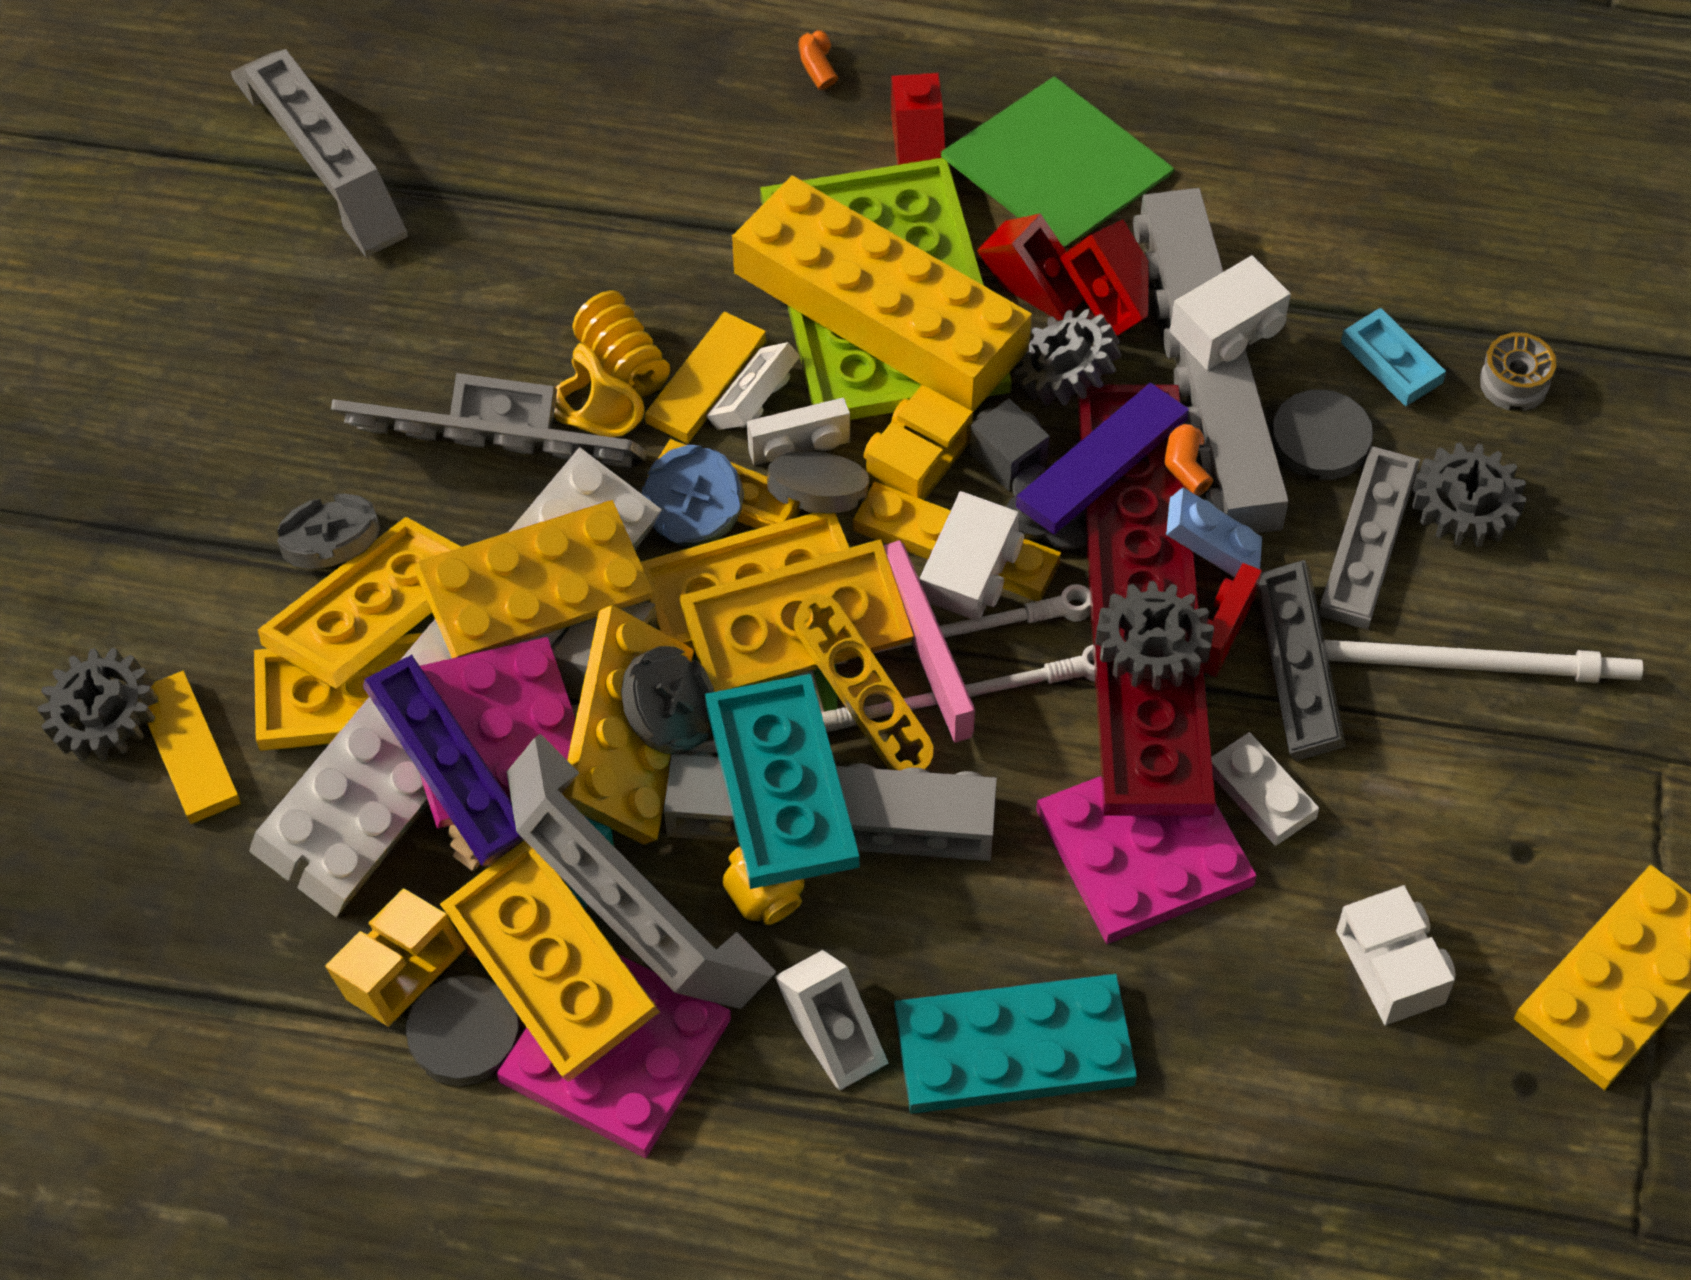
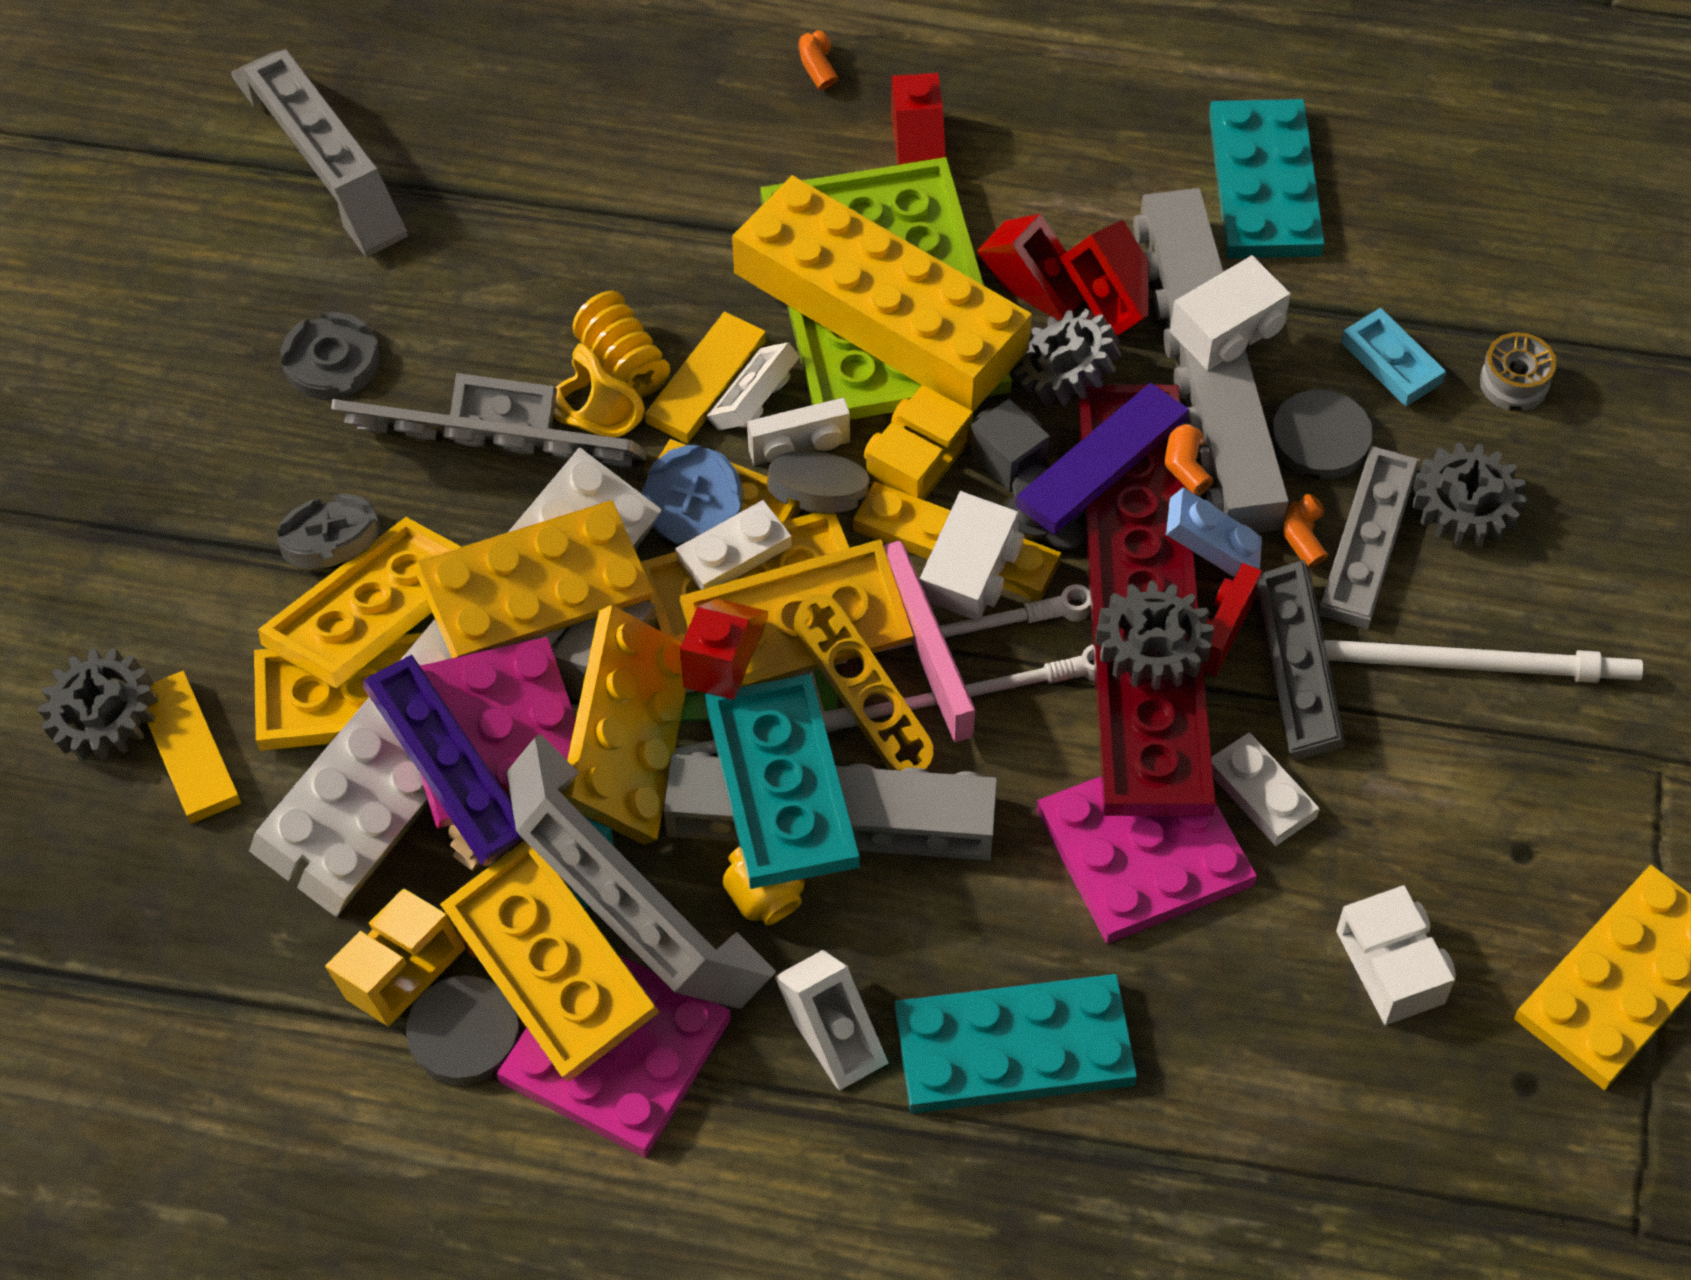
(330, 356): none -> dark grey tile
(667, 700): dark grey tile -> none
(720, 646): none -> red slope
(734, 546): none -> white plate
(1058, 160): bright green piece -> none
(1265, 179): none -> teal plate
(1299, 529): none -> orange arm

